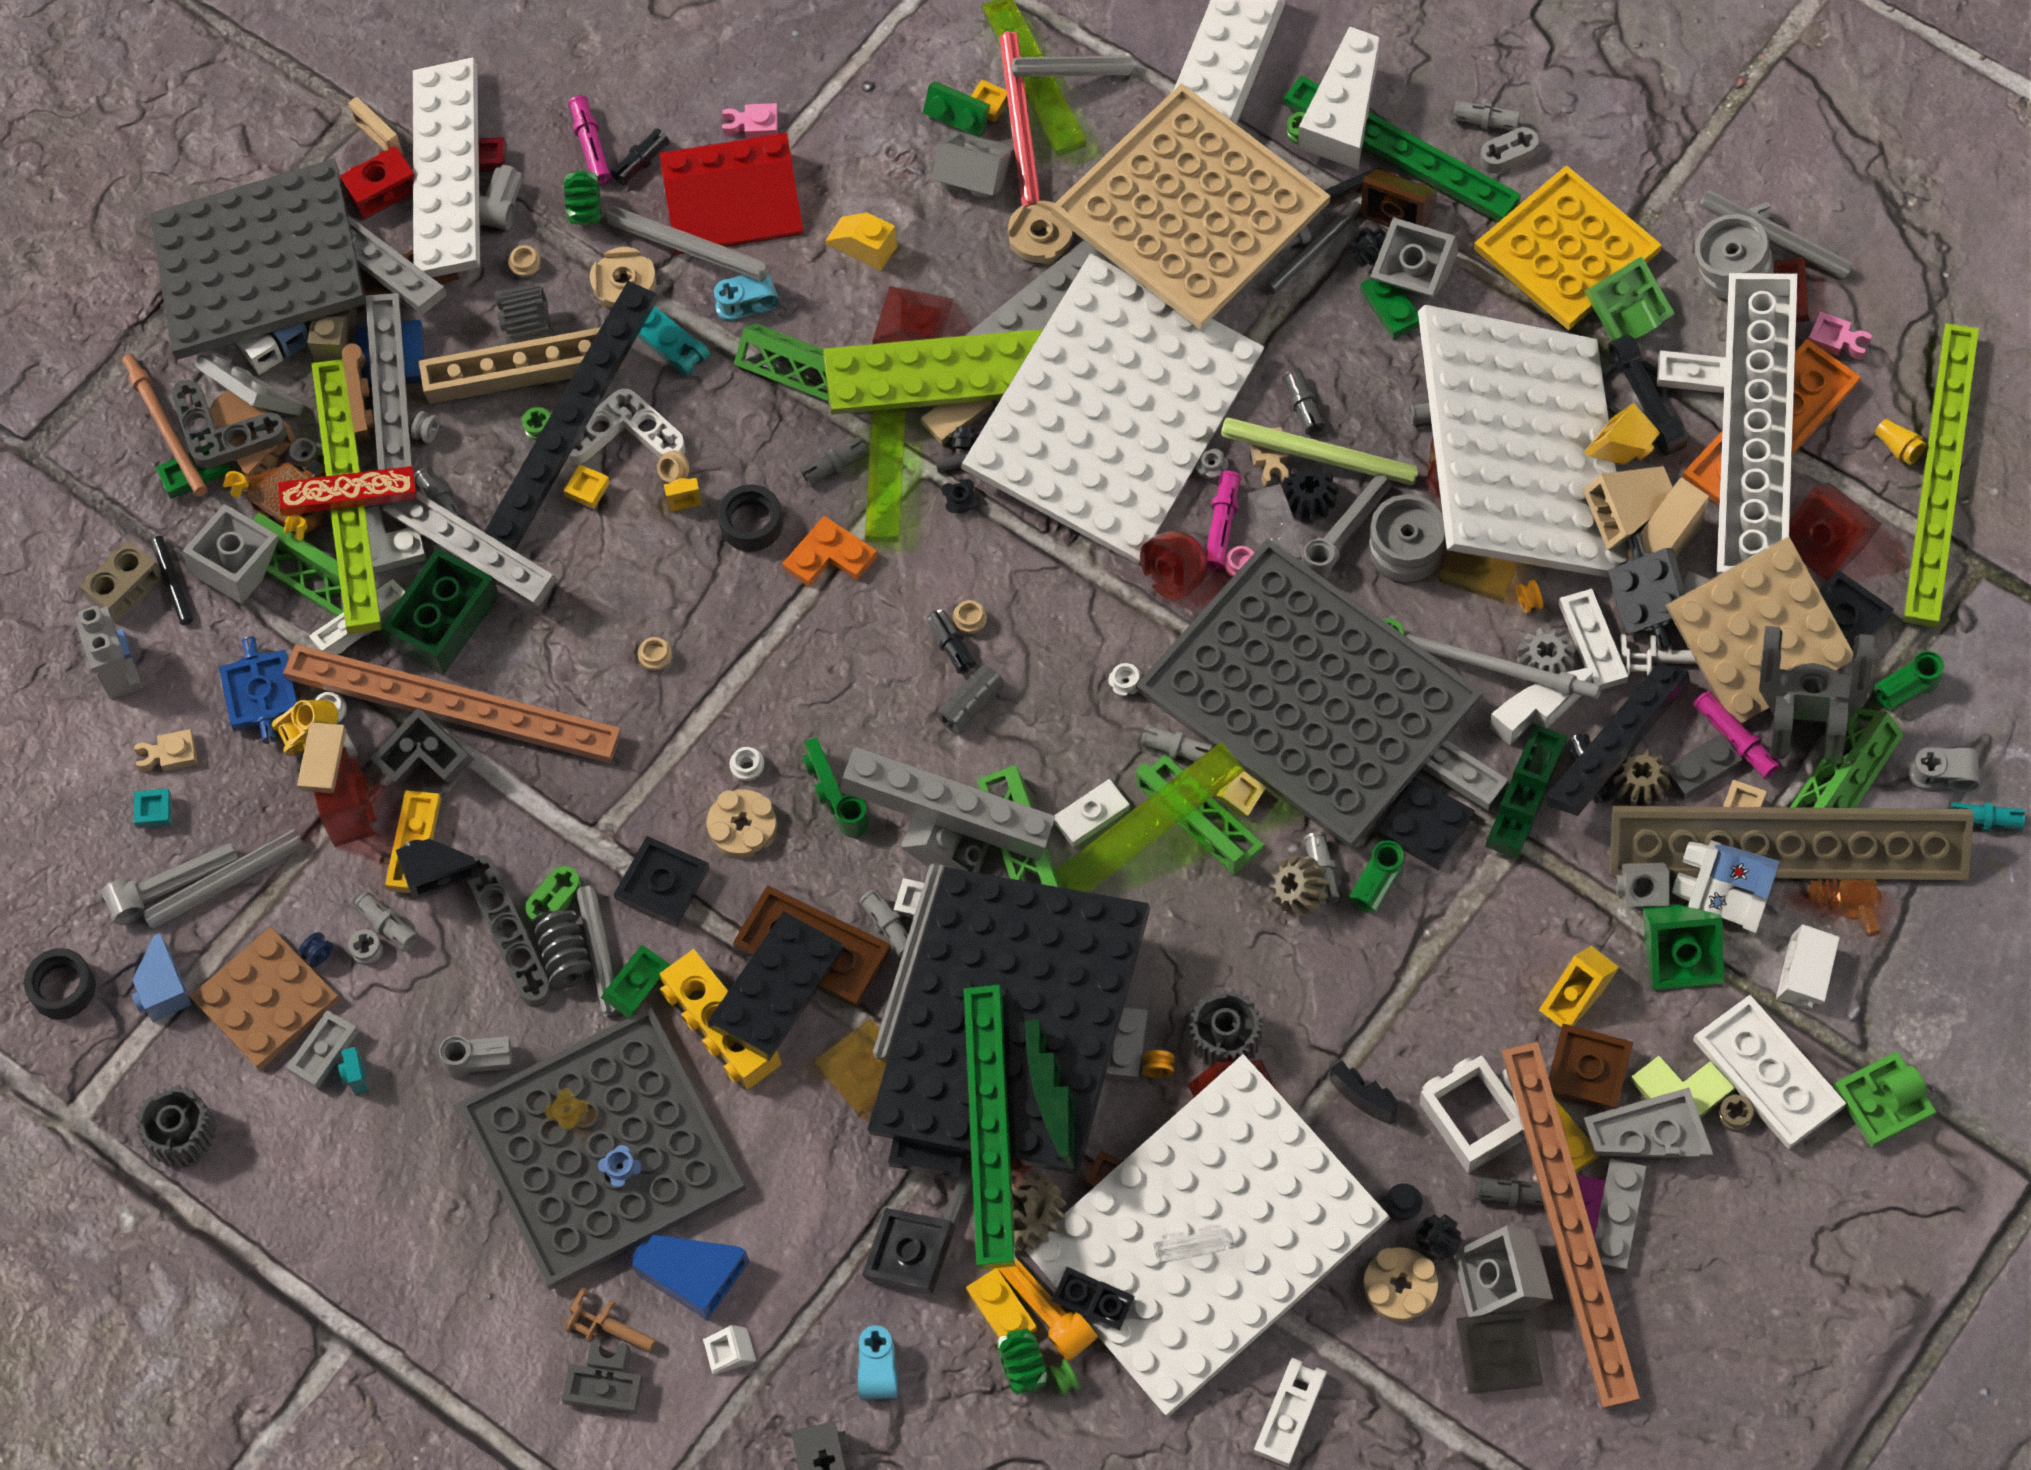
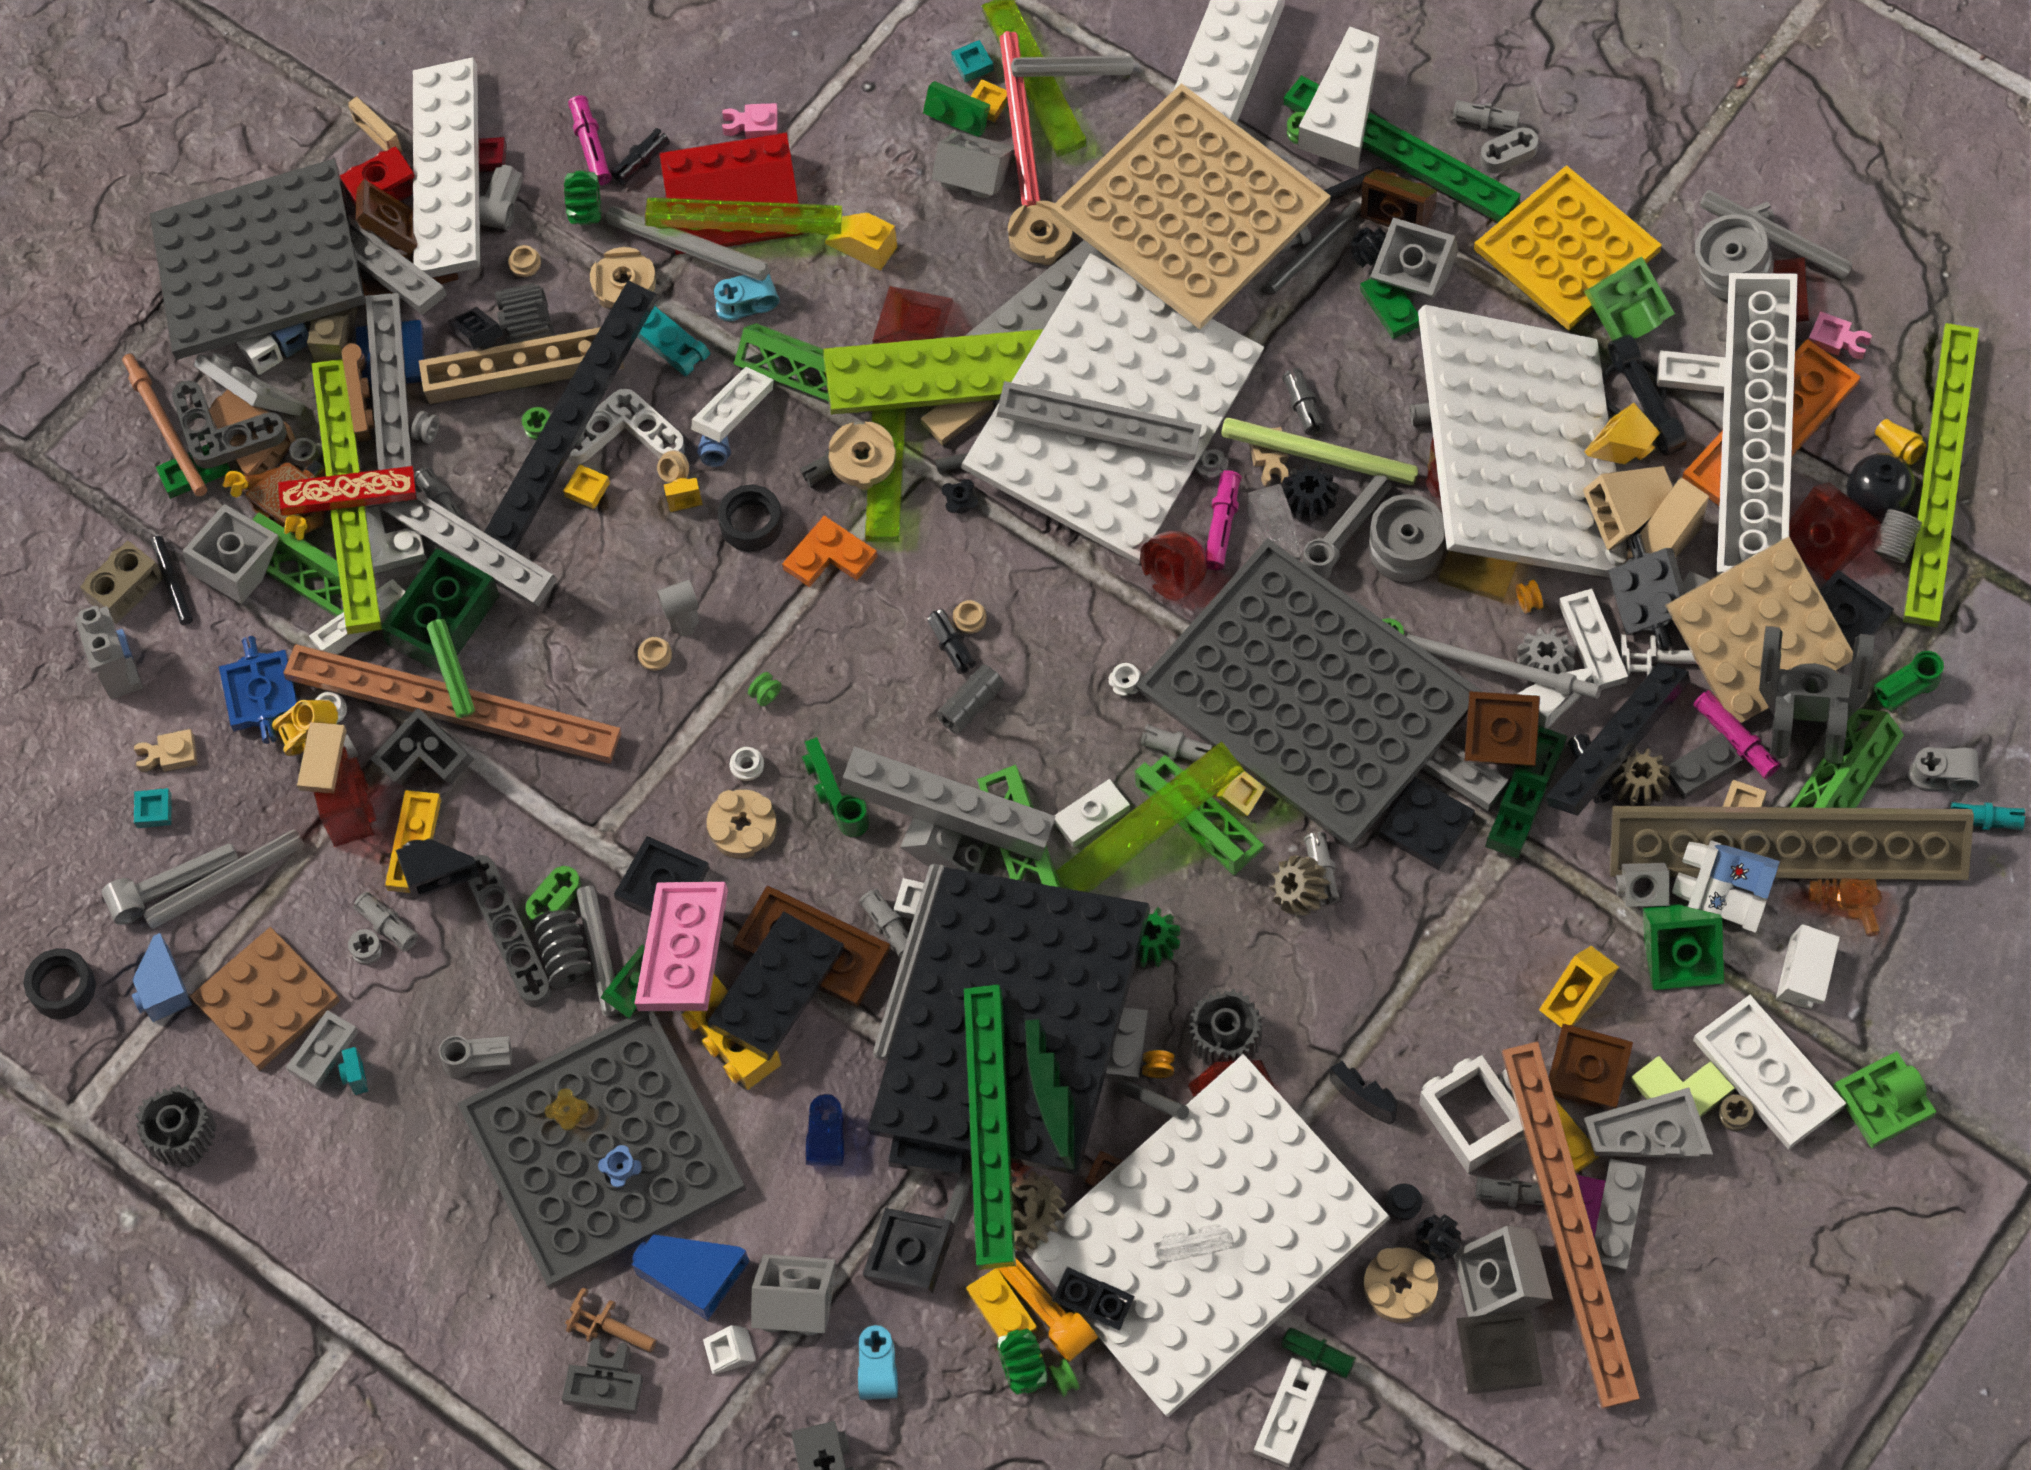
(315, 949): dark blue bush -> none
(385, 217): none -> reddish brown plate
(450, 668): none -> bright green axle
(476, 329): none -> black plate
(680, 607): none -> light grey piece
(681, 946): none -> bright pink plate
(712, 452): none -> medium blue cone
(732, 404): none -> white plate
(743, 216): none -> clear neon green plate
(764, 689): none -> bright green bush
(792, 1294): none -> light grey slope
(825, 1137): none -> clear blue piece
(854, 1069): clear yellow tile -> none
(867, 471): none -> tan plate
(963, 438): black plate -> none
(972, 61): none -> teal plate
(1099, 420): none -> light grey plate
(1153, 1099): none -> dark grey bar
(1164, 940): none -> green gear
(1236, 559): bright pink plate -> none
(1318, 1352): none -> dark green axle
(1376, 878): green piece -> none
(1502, 729): none -> reddish brown plate
(1881, 484): none -> black cylinder
(1896, 536): none -> light grey piece

